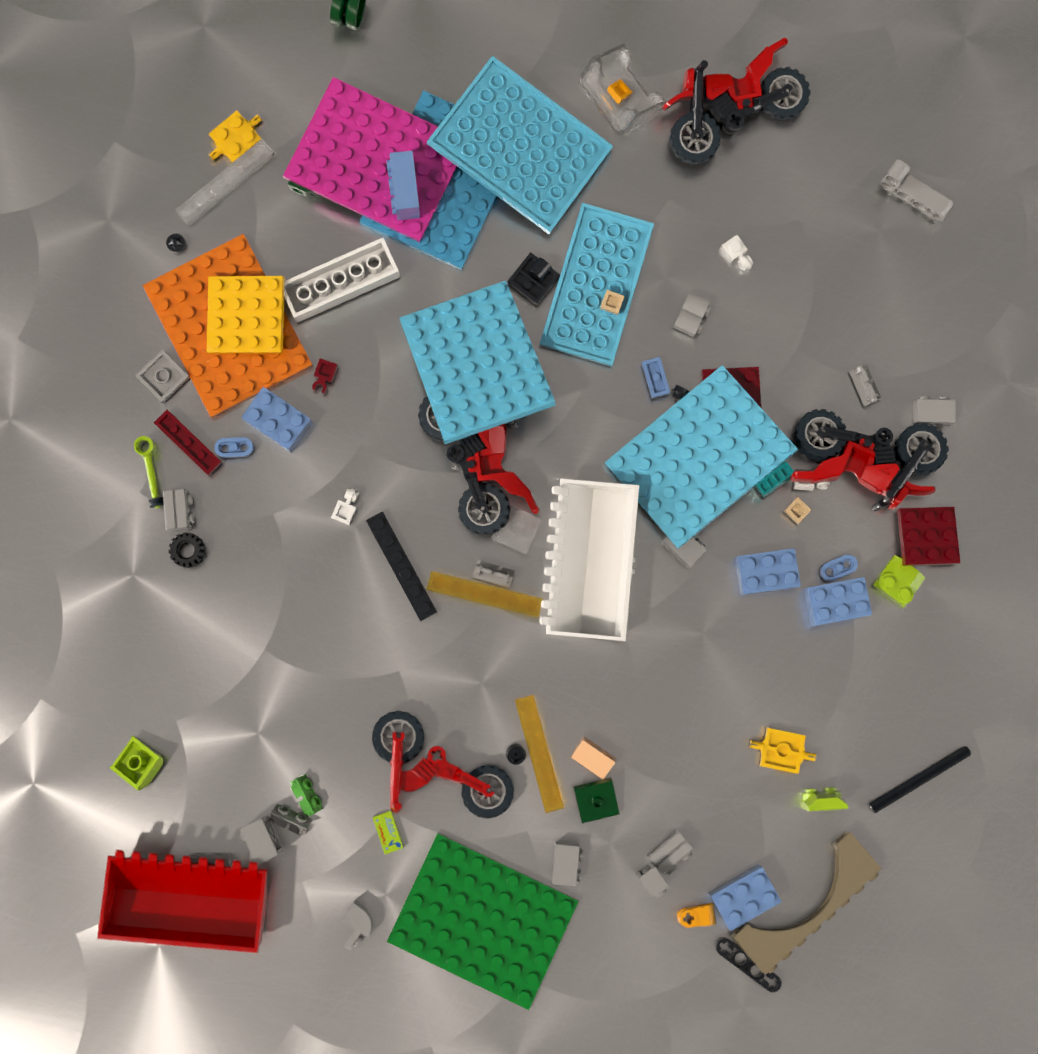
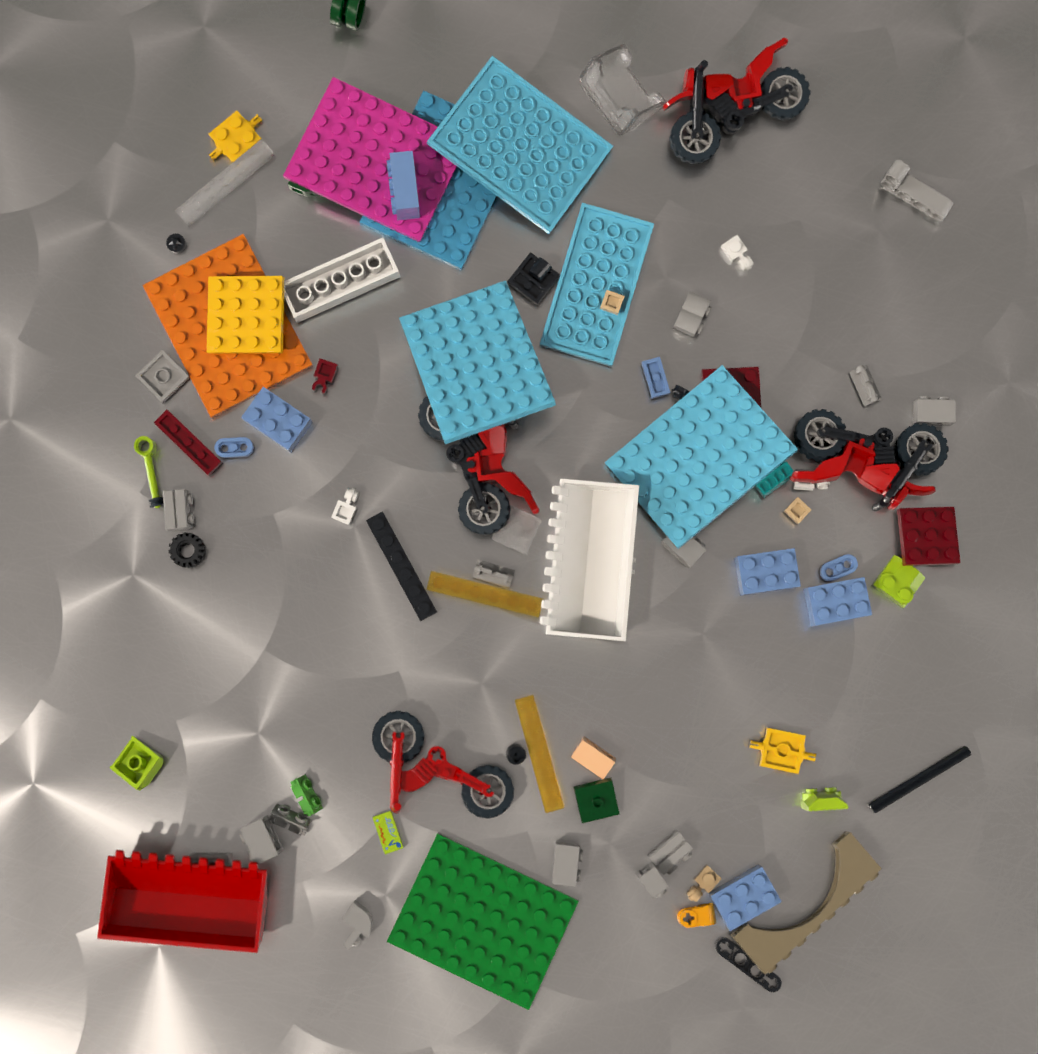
(619, 91): light orange plate -> none
(706, 879): none -> tan plate

